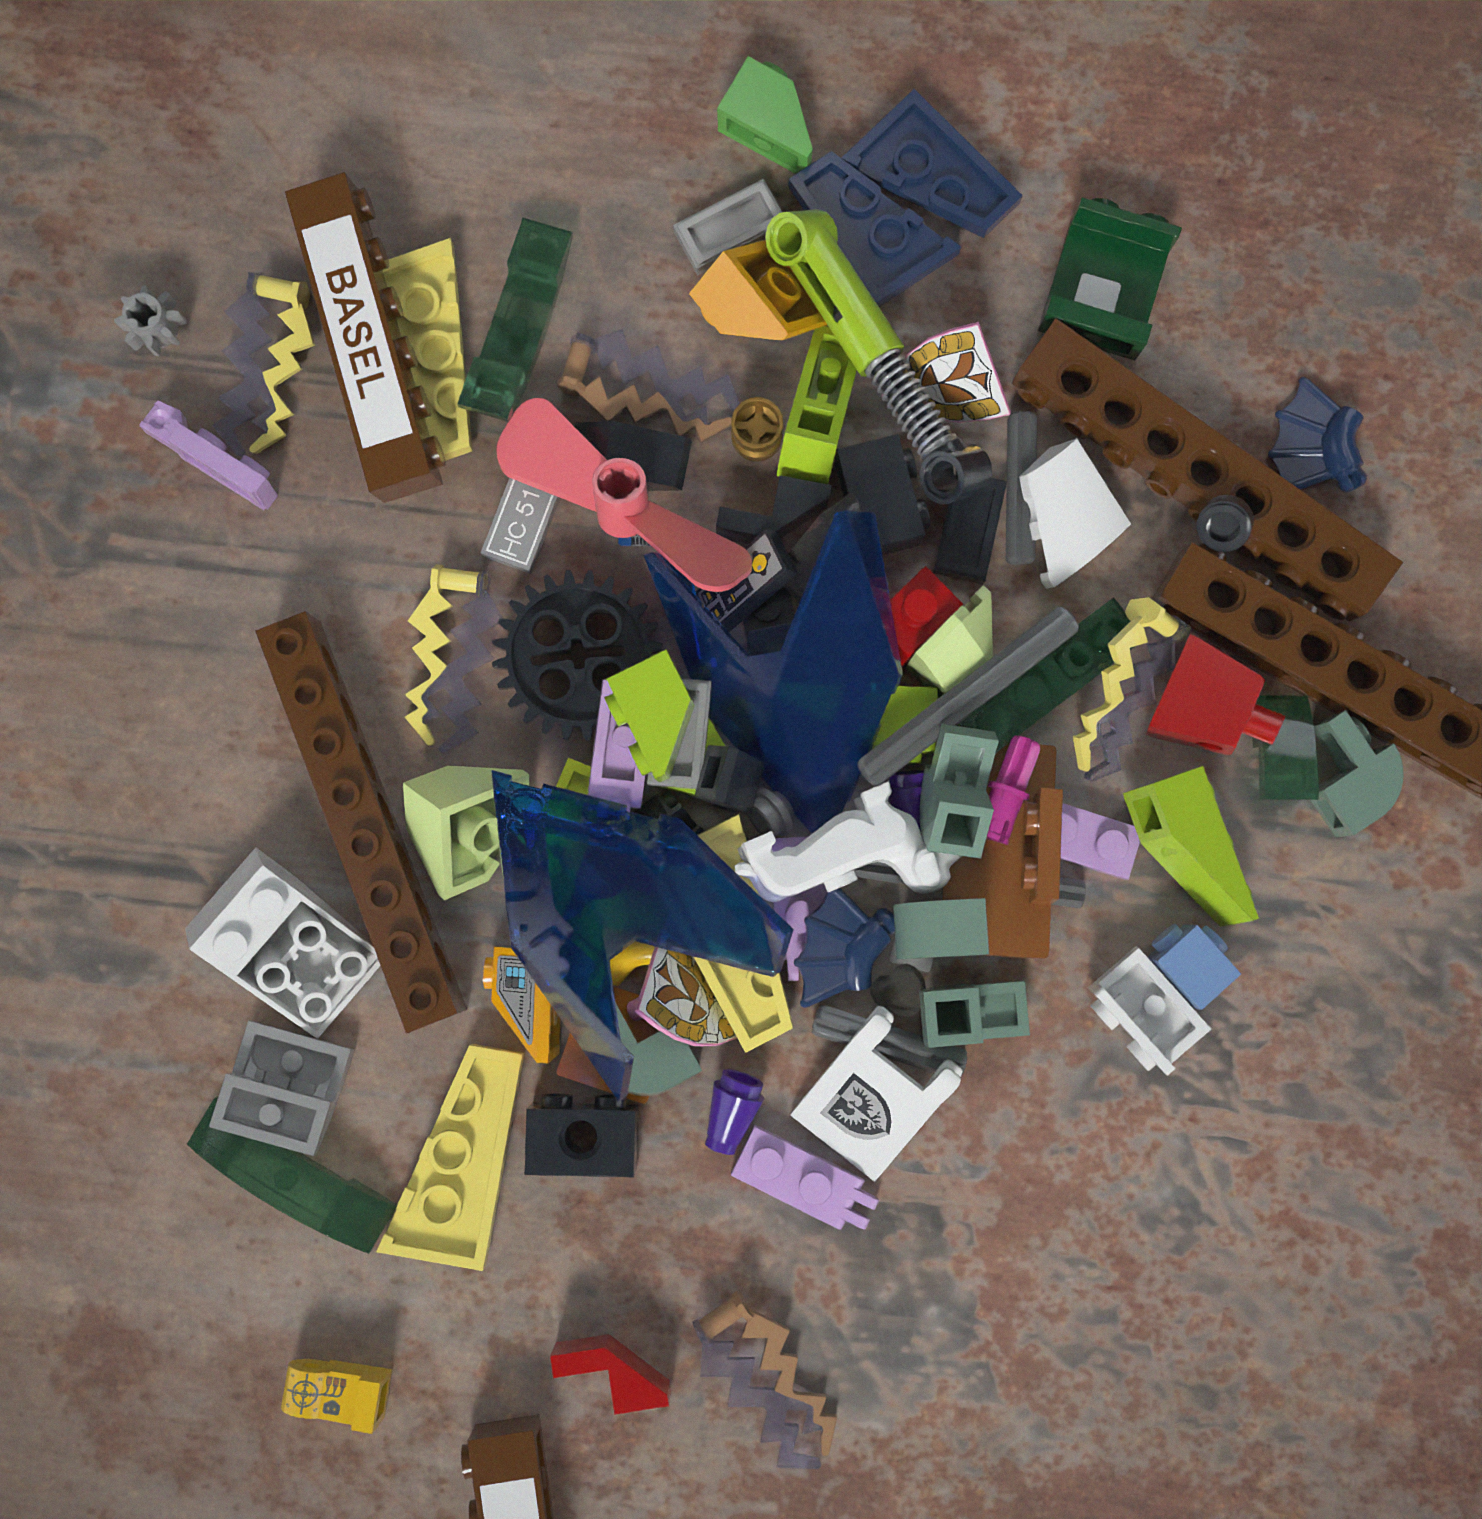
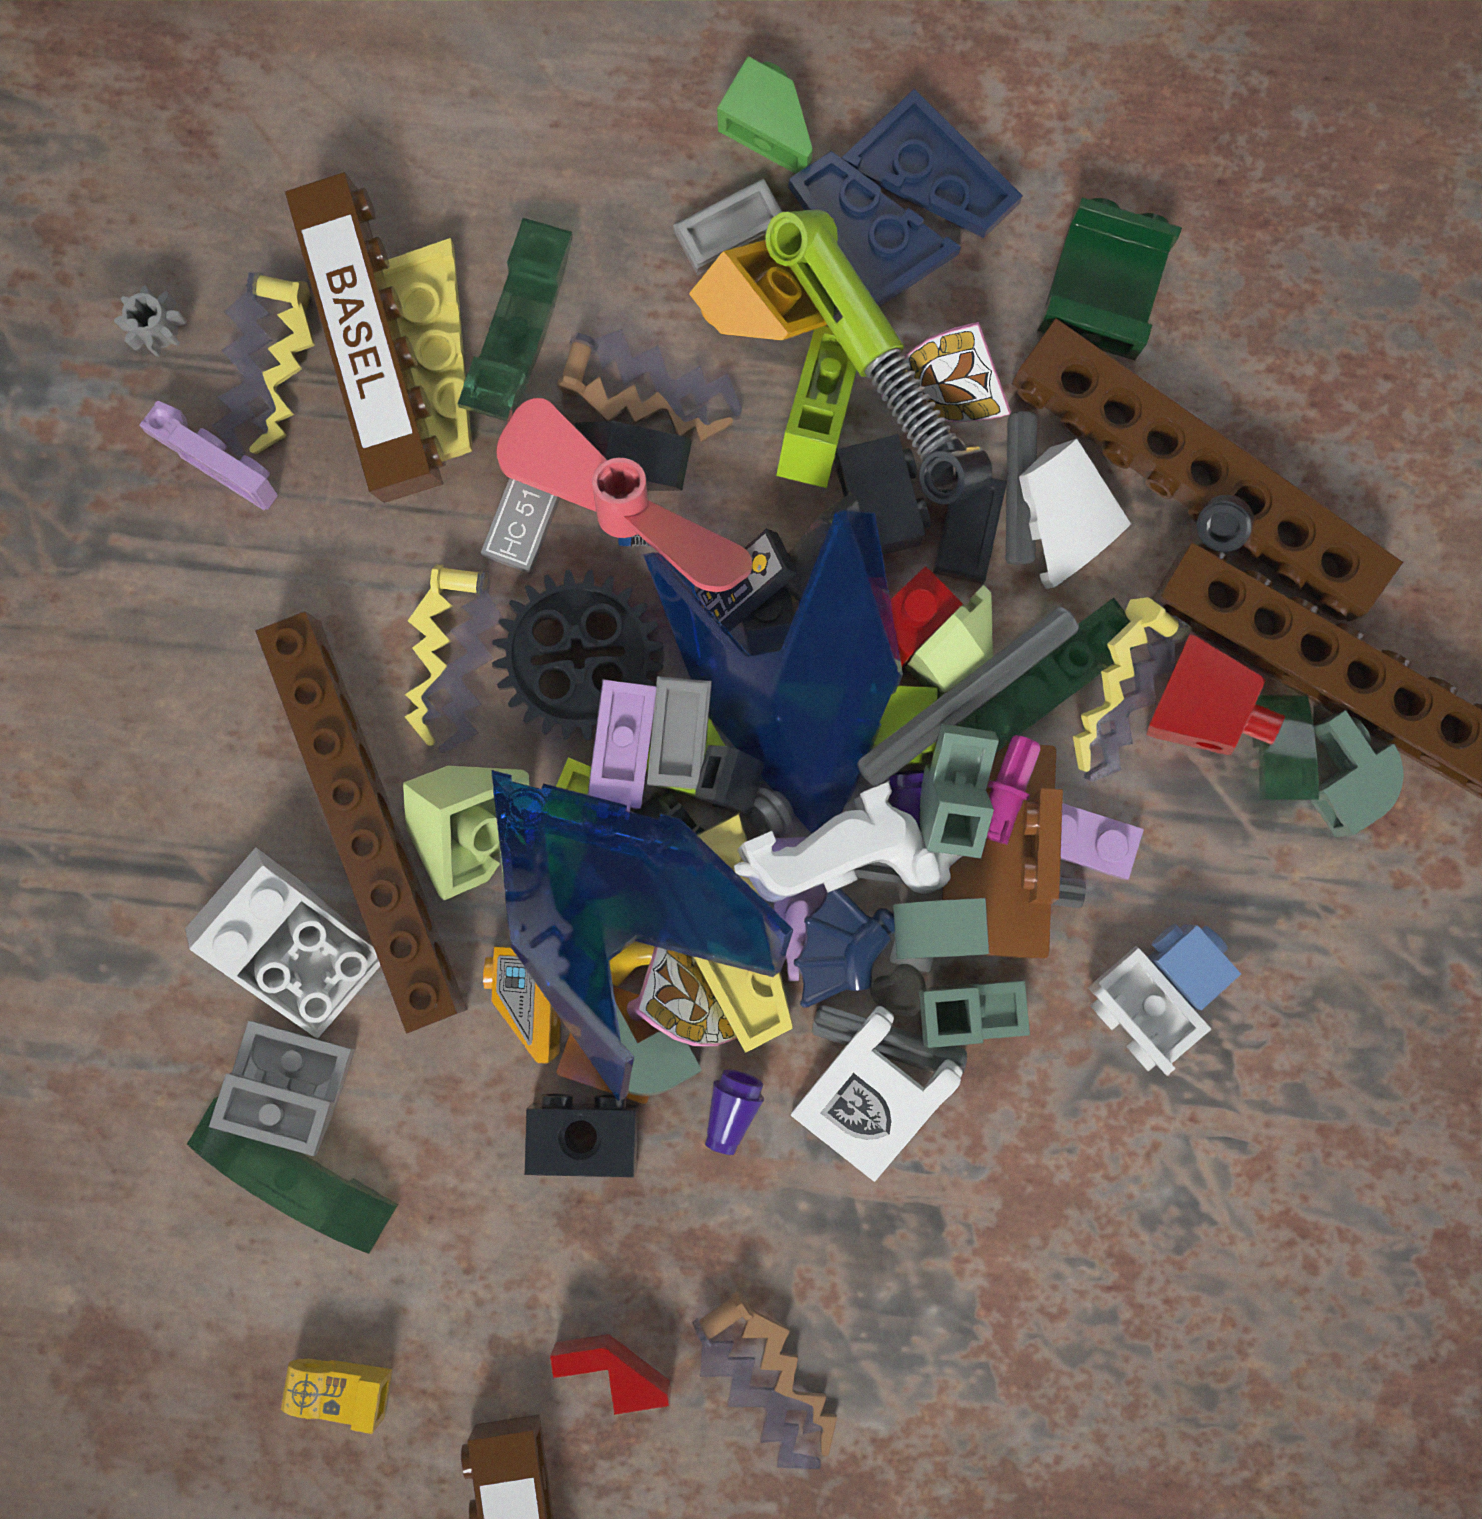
(456, 1185): light yellow wing -> none
(656, 709): lime slope -> none
(757, 417): pearl gold wheel -> none
(794, 505): black slope -> none
(802, 1179): lavender hinge -> none
(1097, 292): white sticker -> none
(1188, 837): lime slope -> none
(1318, 441): dark blue arm -> none

